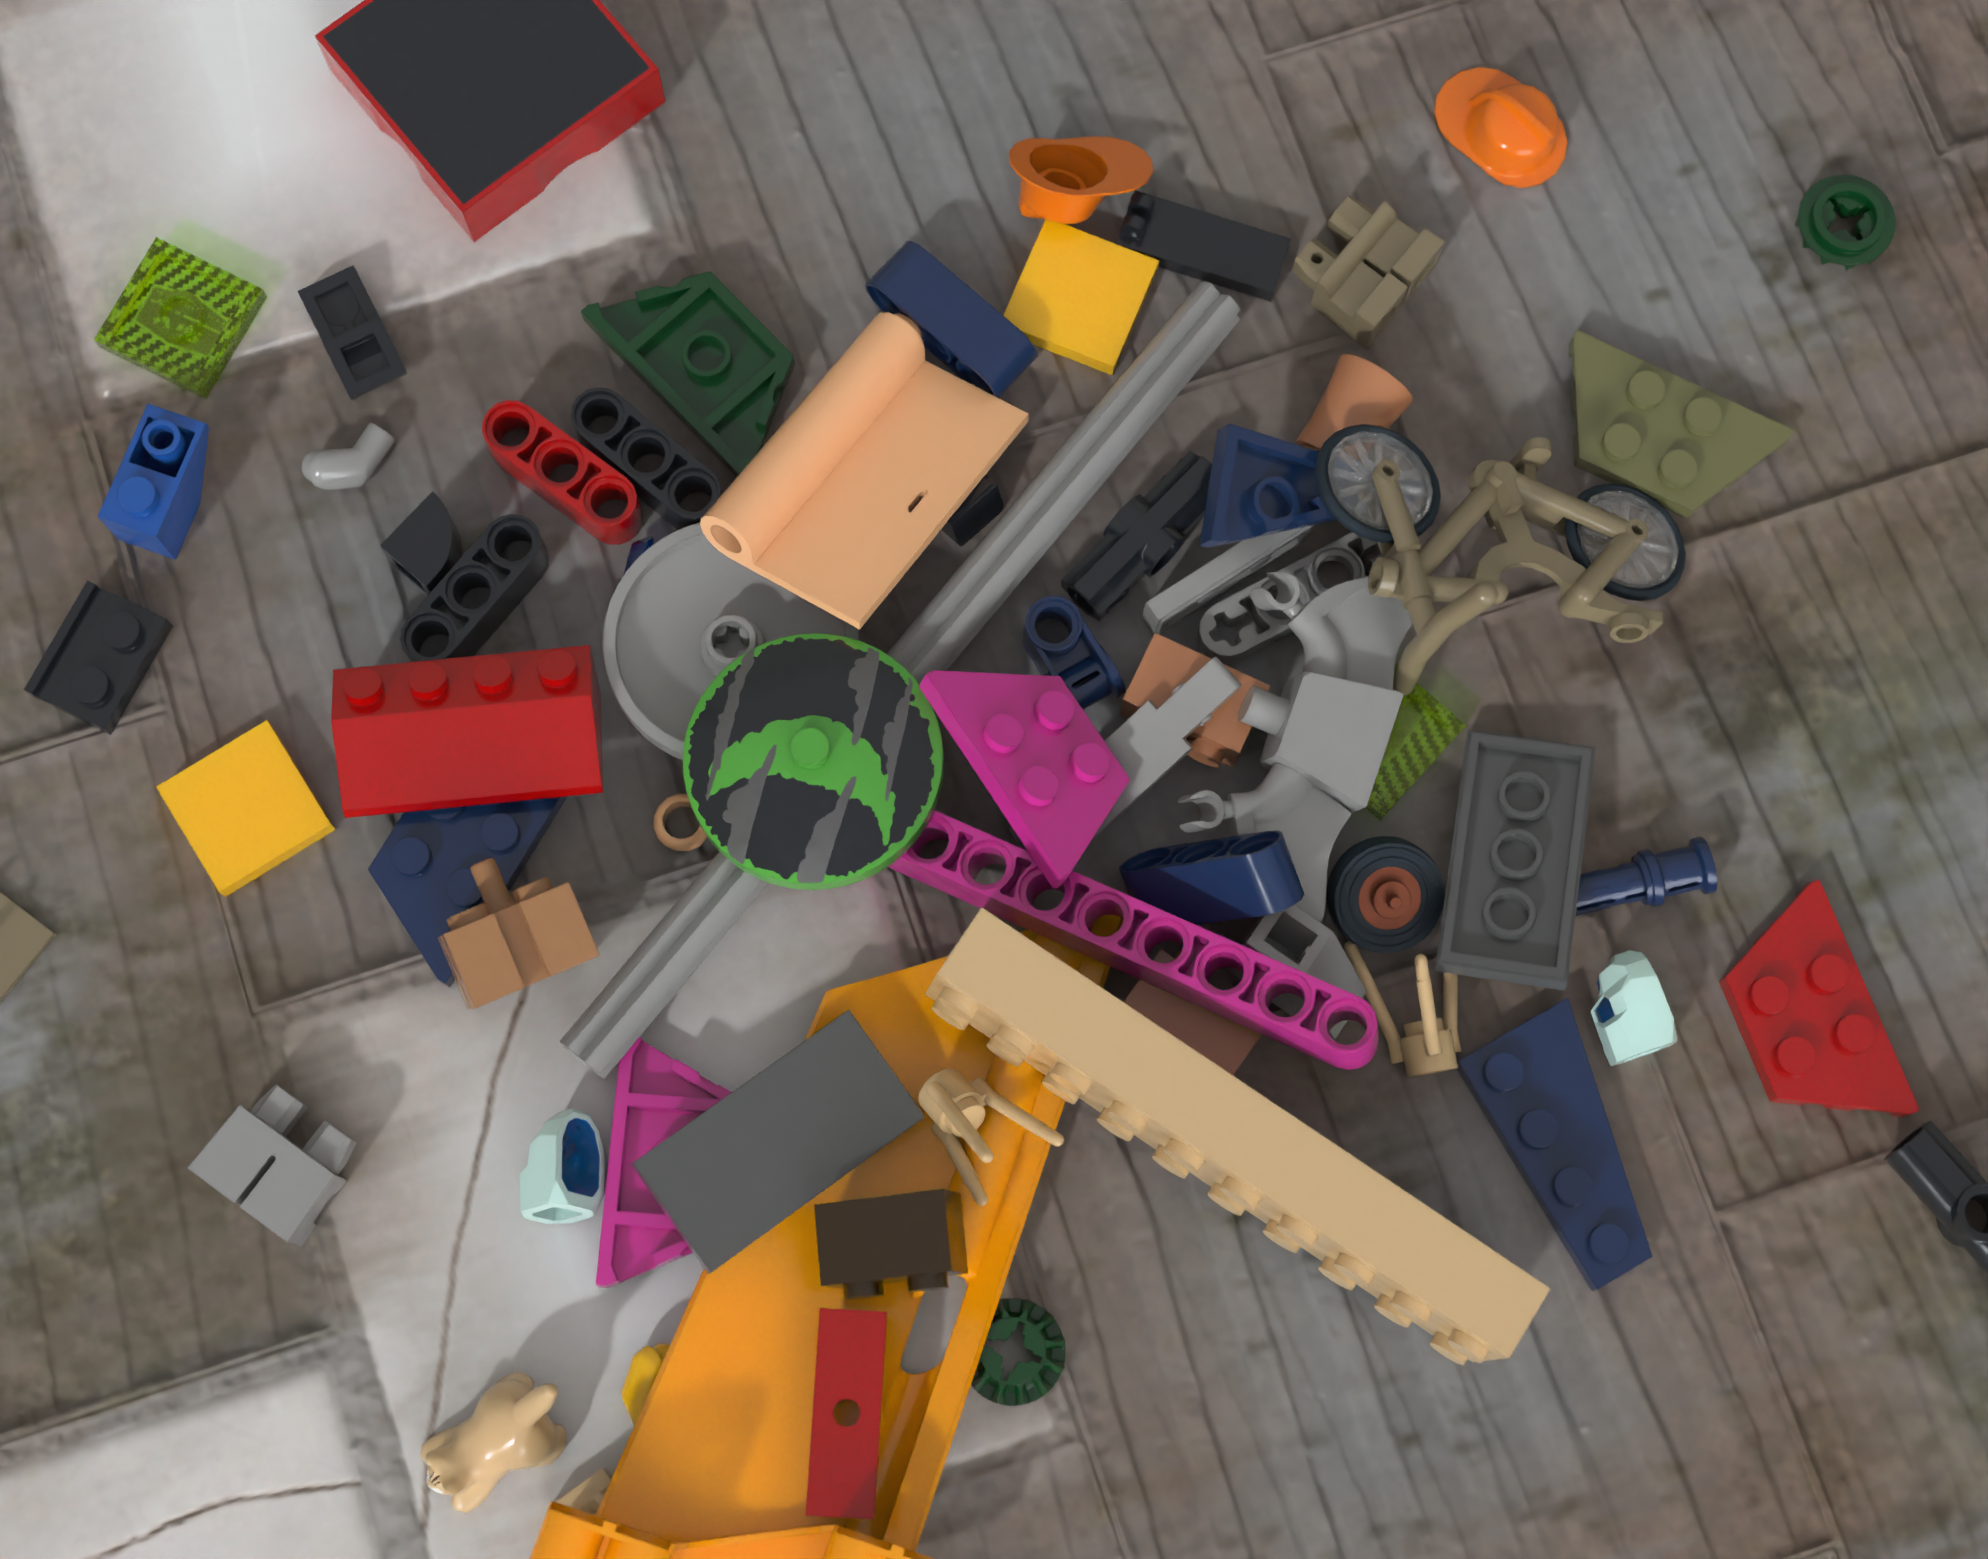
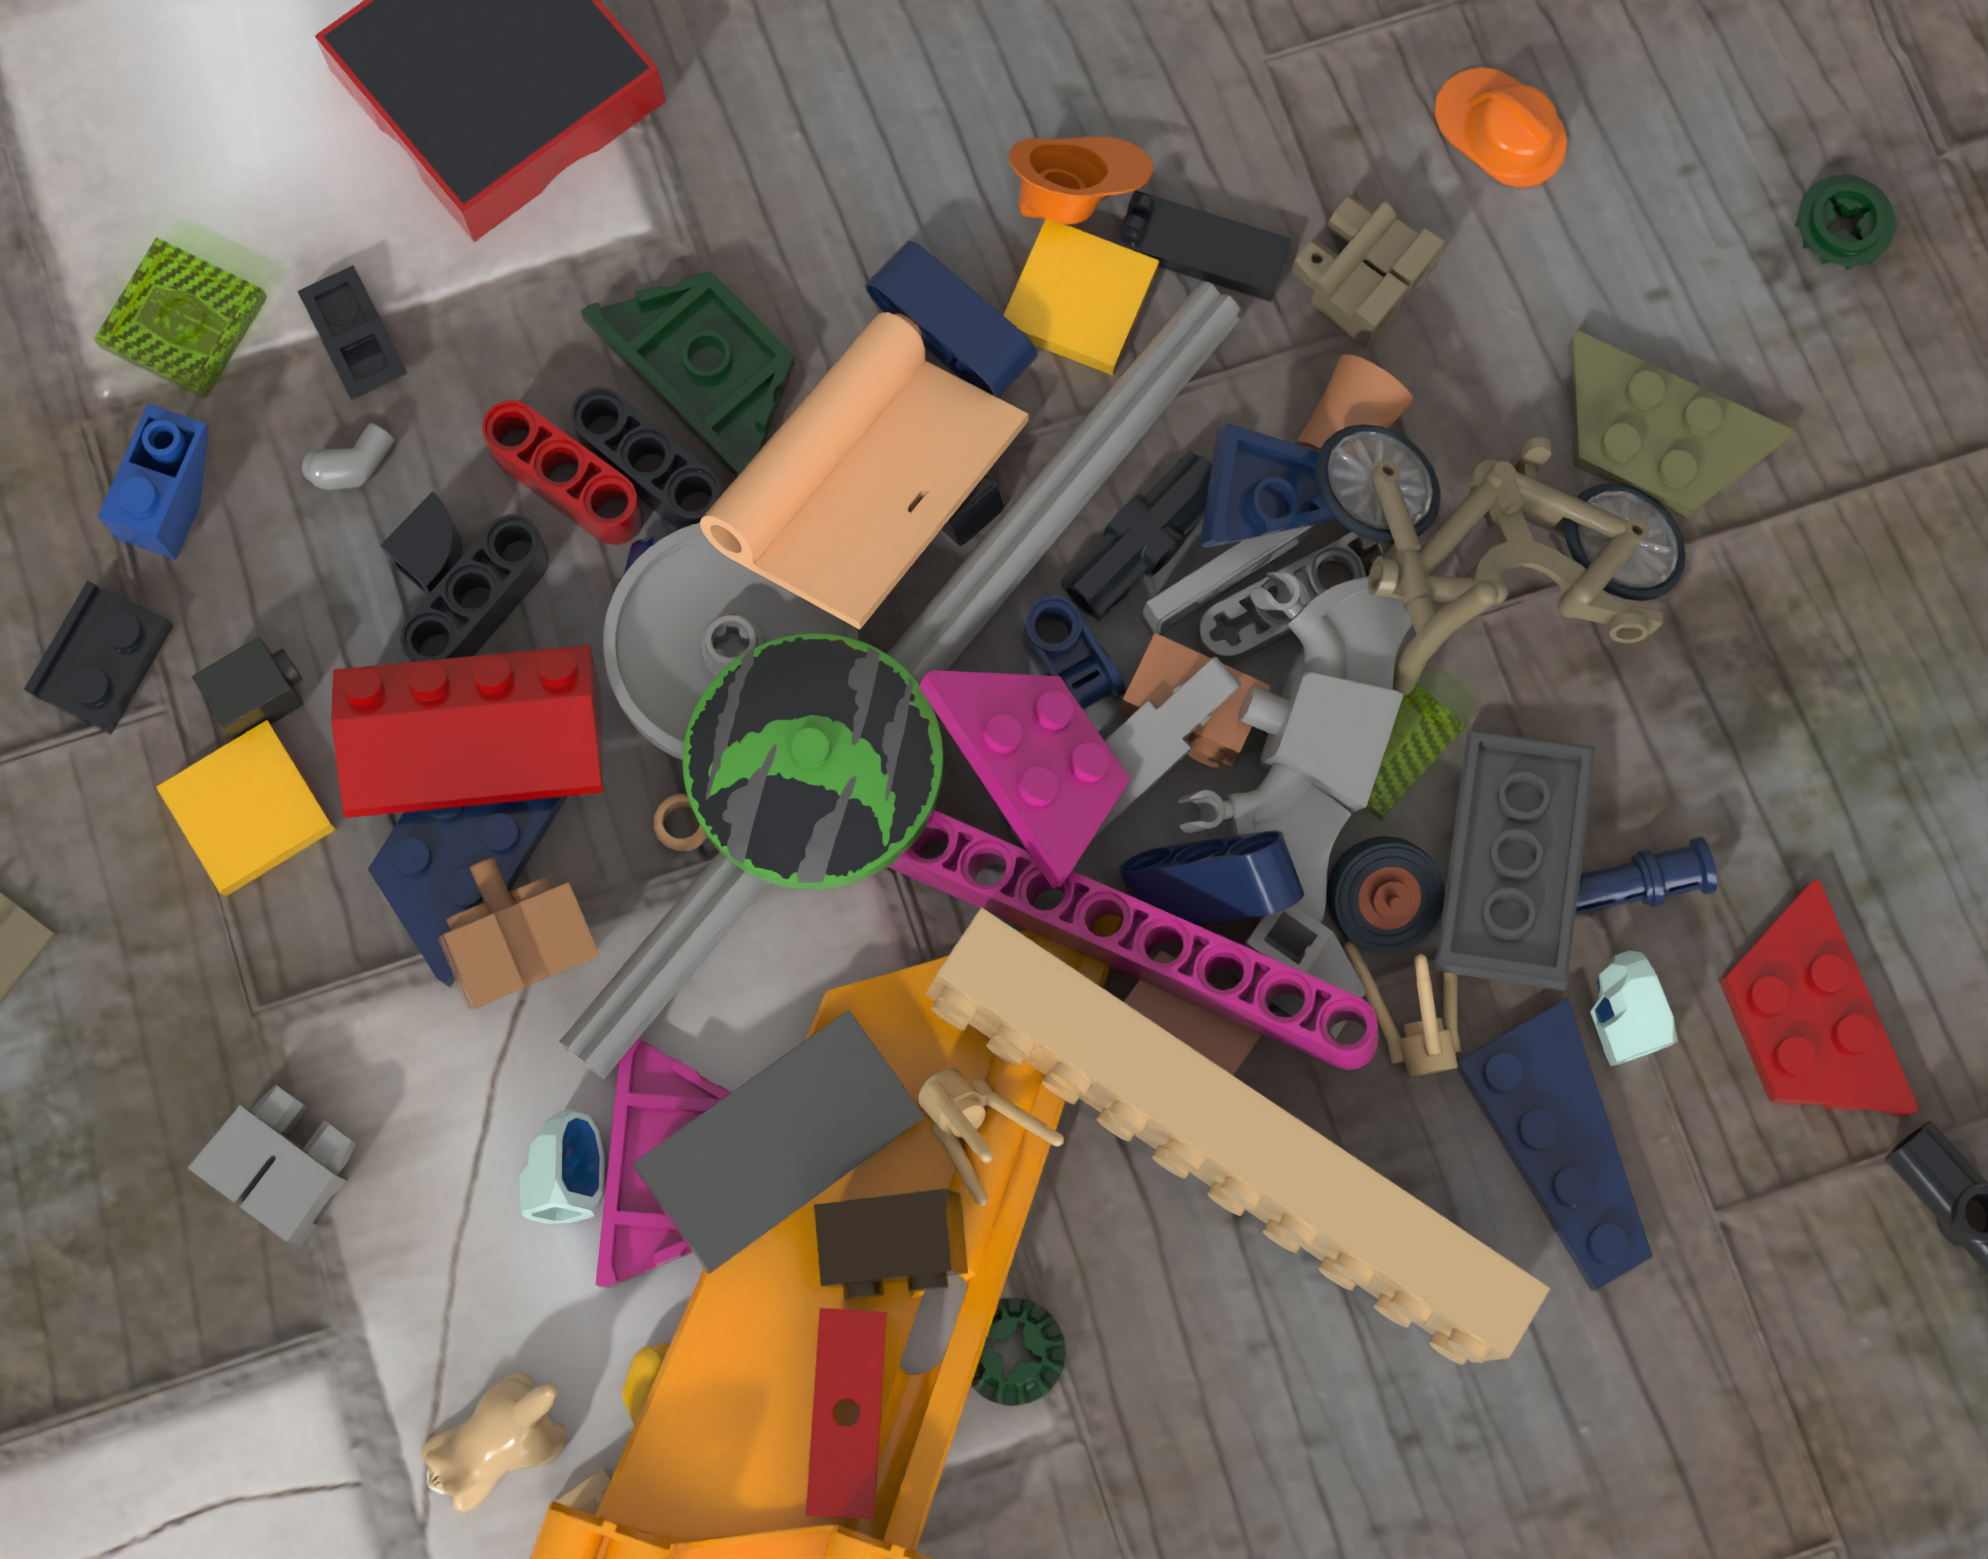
(250, 687): none -> pearl dark grey brick

